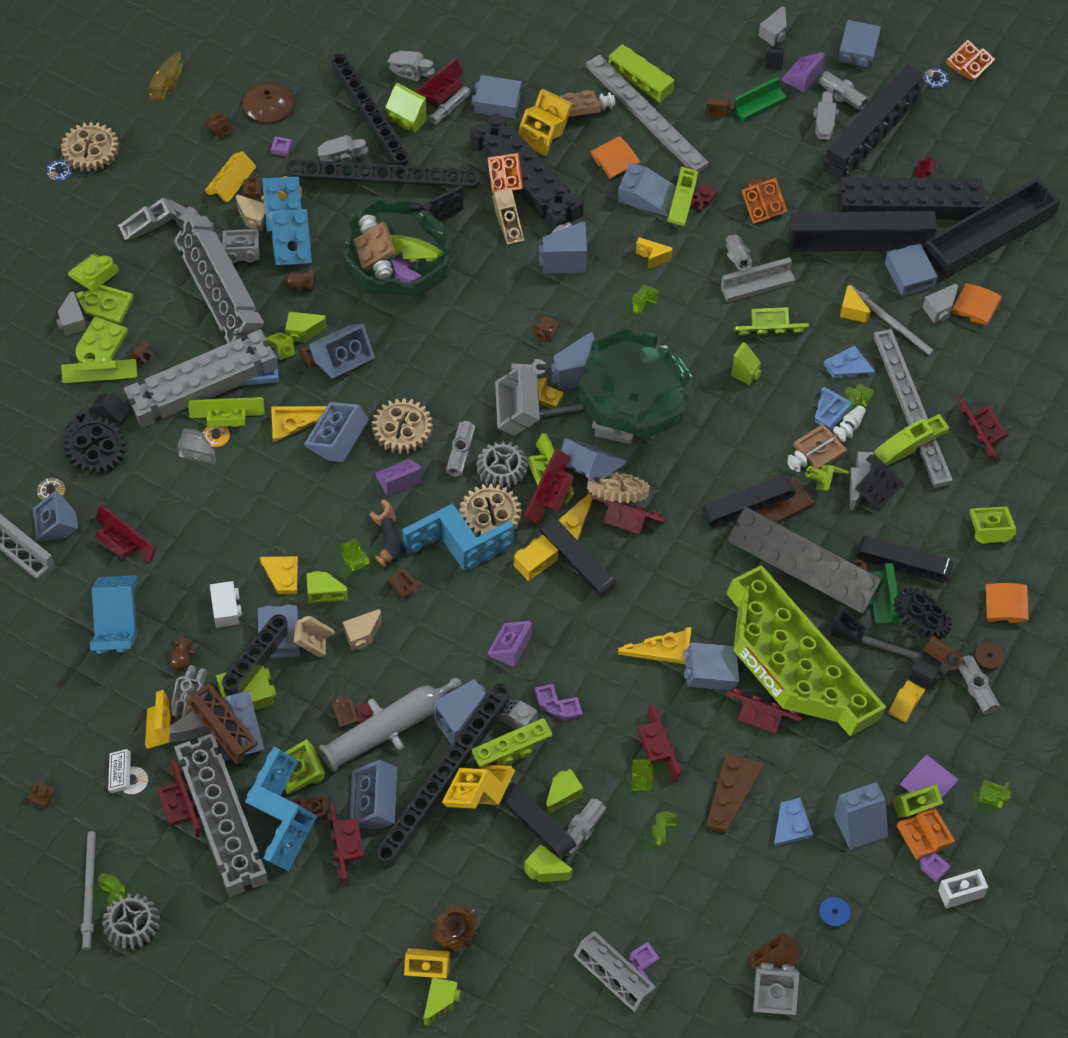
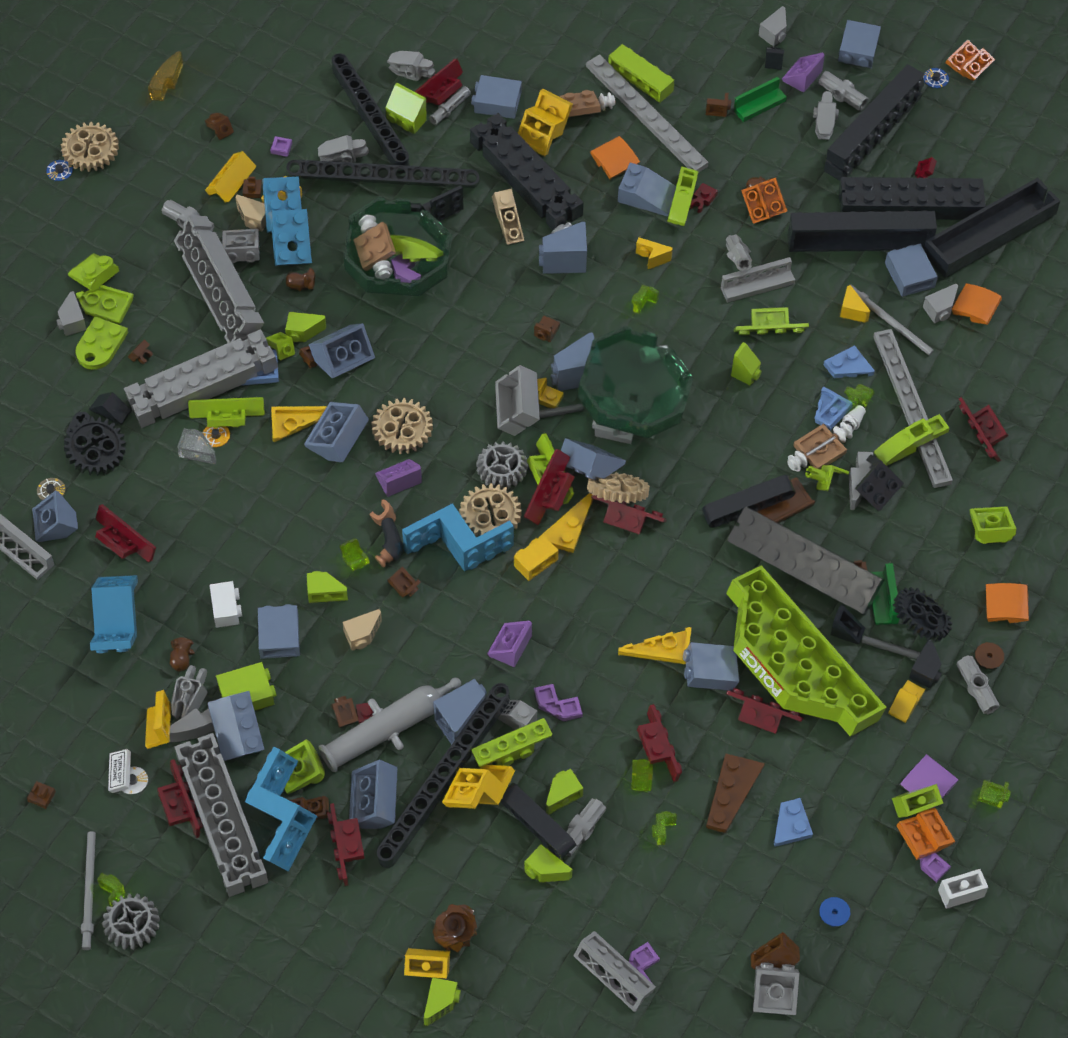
(95, 371): lime bracket -> none
(147, 219): light grey slope -> none
(218, 729): reddish brown fence -> none
(256, 647): black beam -> none
(268, 102): reddish brown dish -> none
(282, 573): yellow wing -> none
(312, 635): tan bracket -> none
(458, 456): light grey piece -> none
(505, 172): orange slope -> none
(536, 364): light grey bar -> none
(578, 557): black beam -> none
(862, 816): sand blue slope -> none
(905, 559): black beam -> none
(942, 651): reddish brown piece -> none

